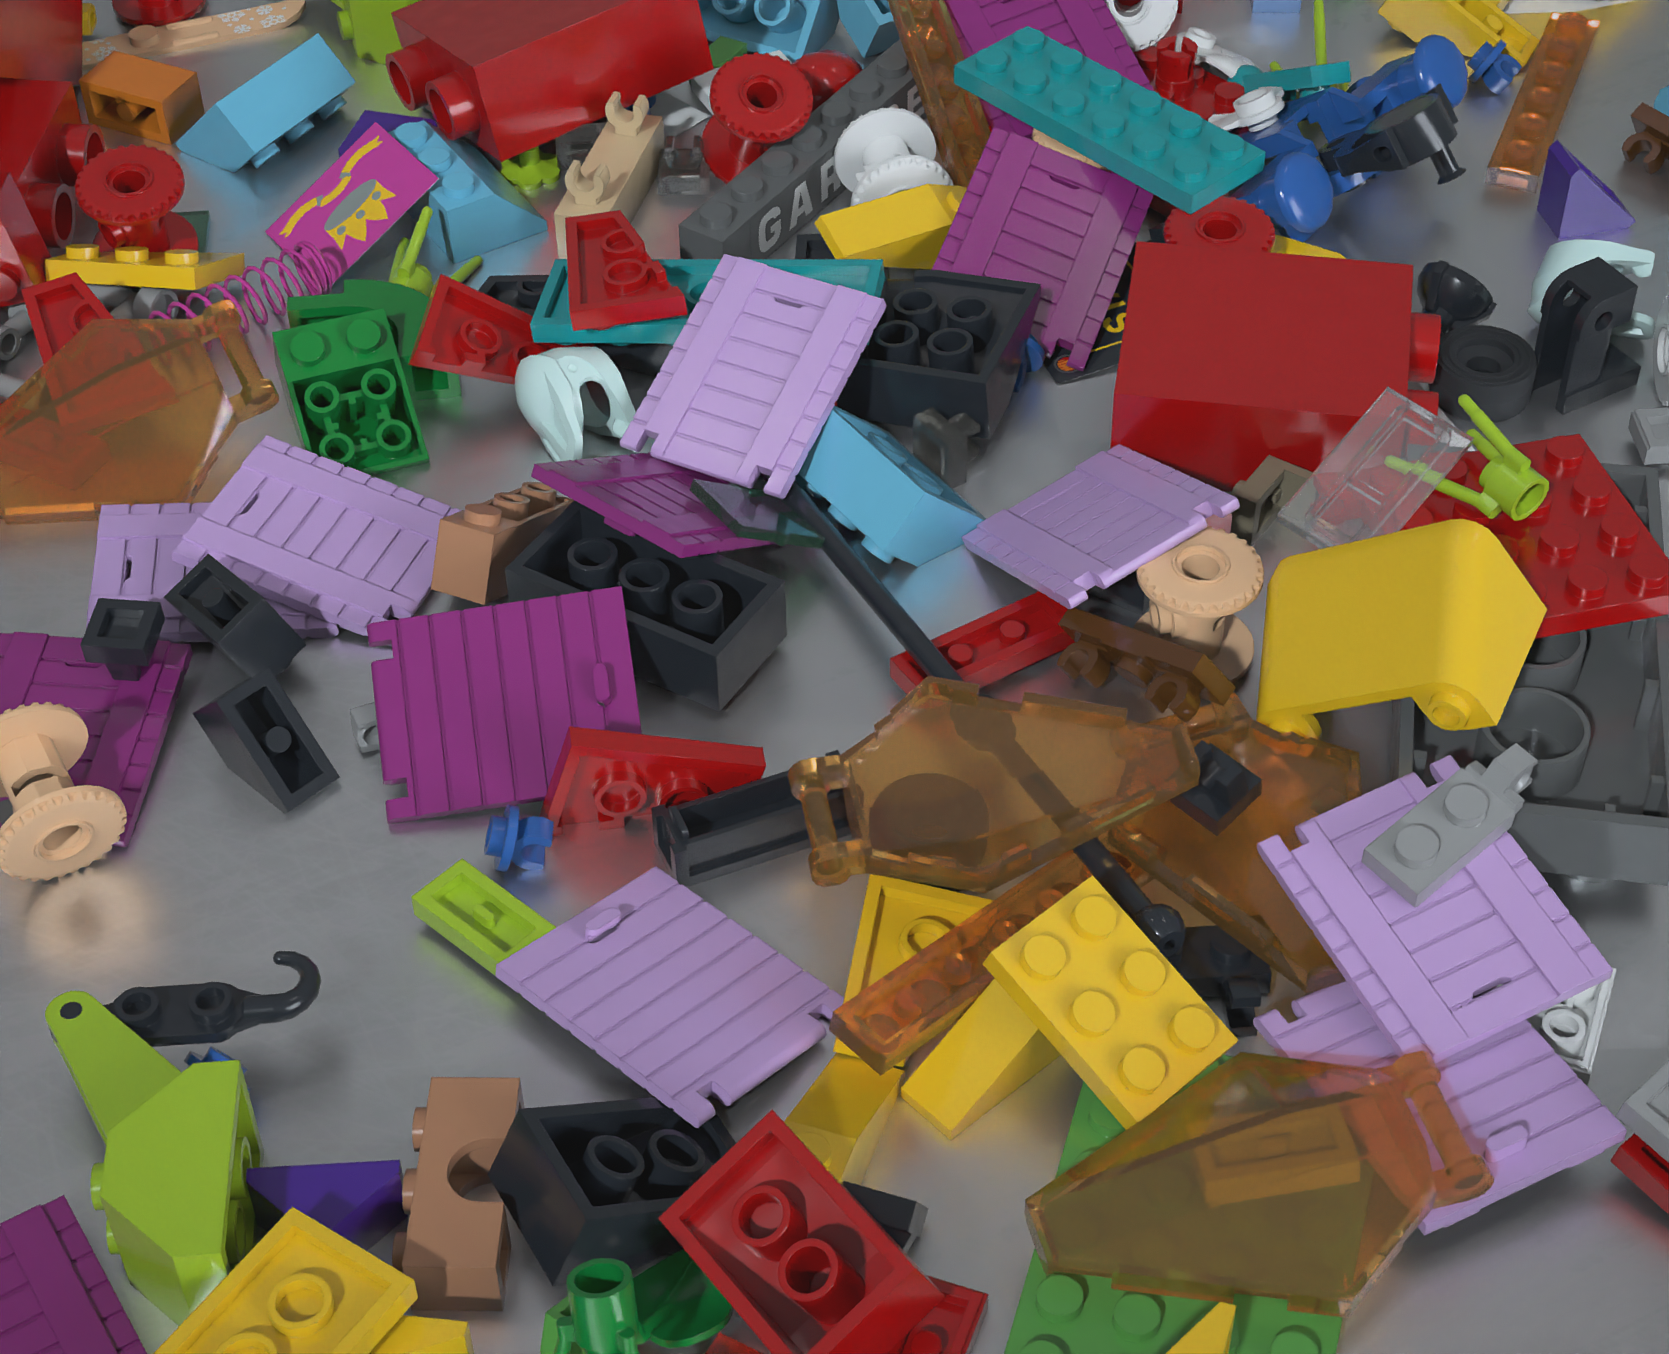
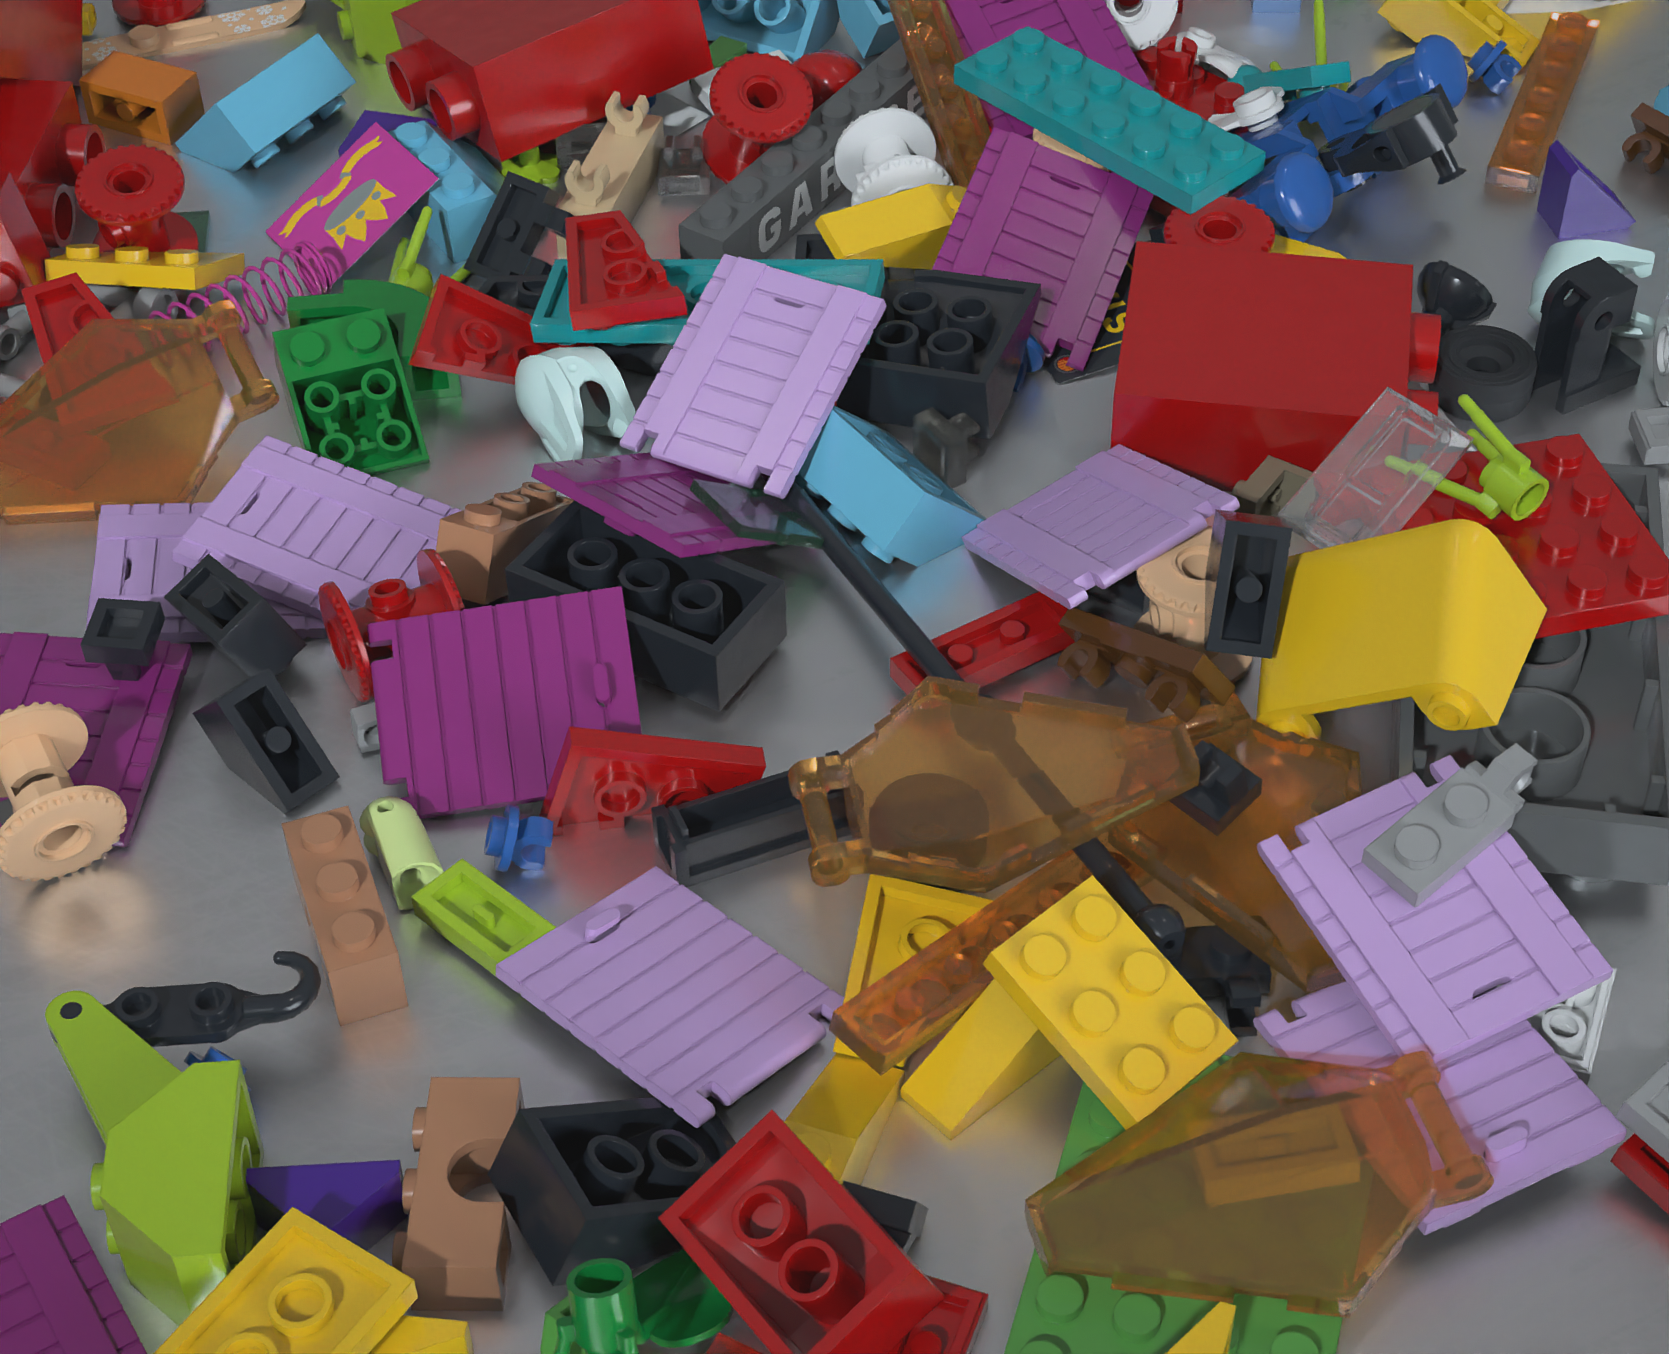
(345, 915): none -> nougat arch
(386, 601): none -> red hose
(401, 847): none -> yellowish green piece
(514, 229): none -> black plate
(1245, 582): none -> black slope

